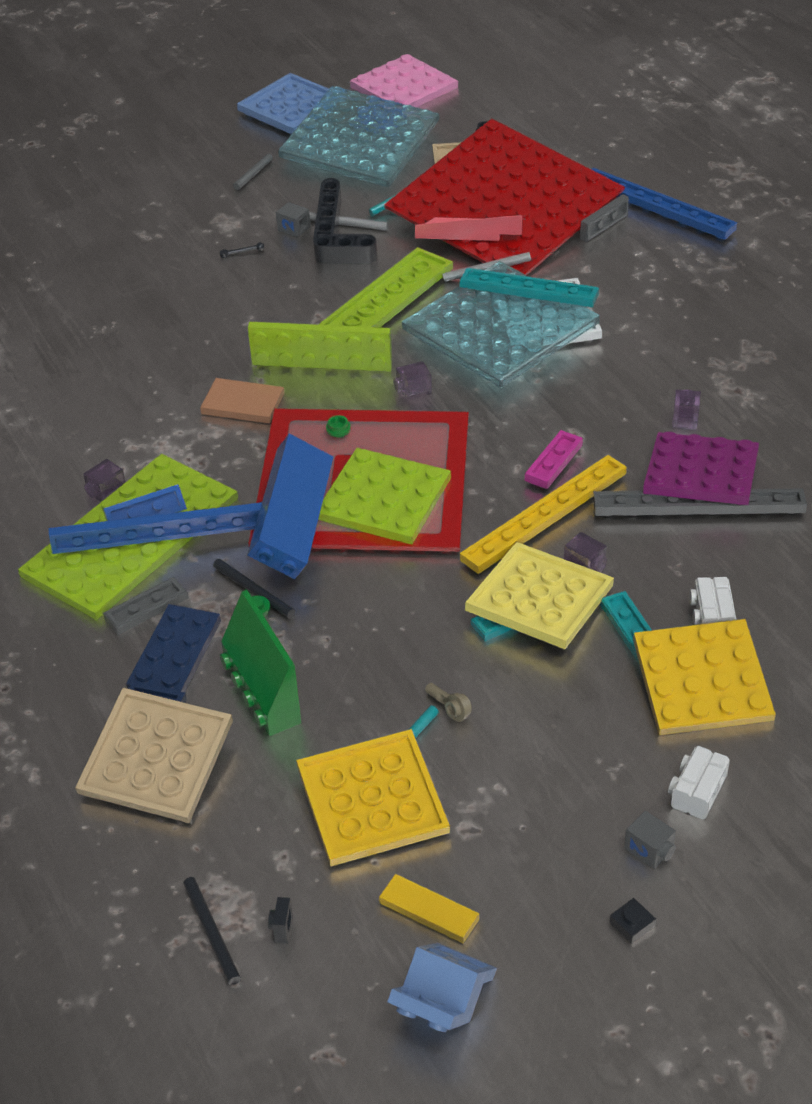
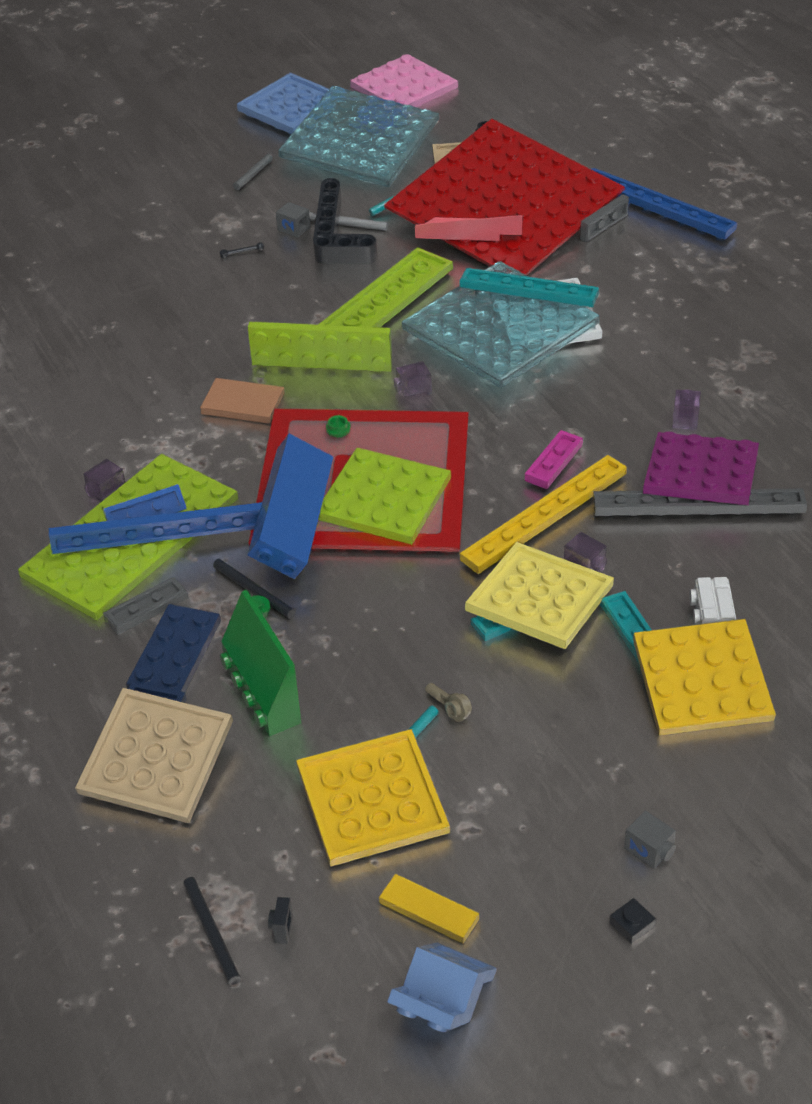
(512, 260): light grey bar -> none
(699, 782): white brick -> none

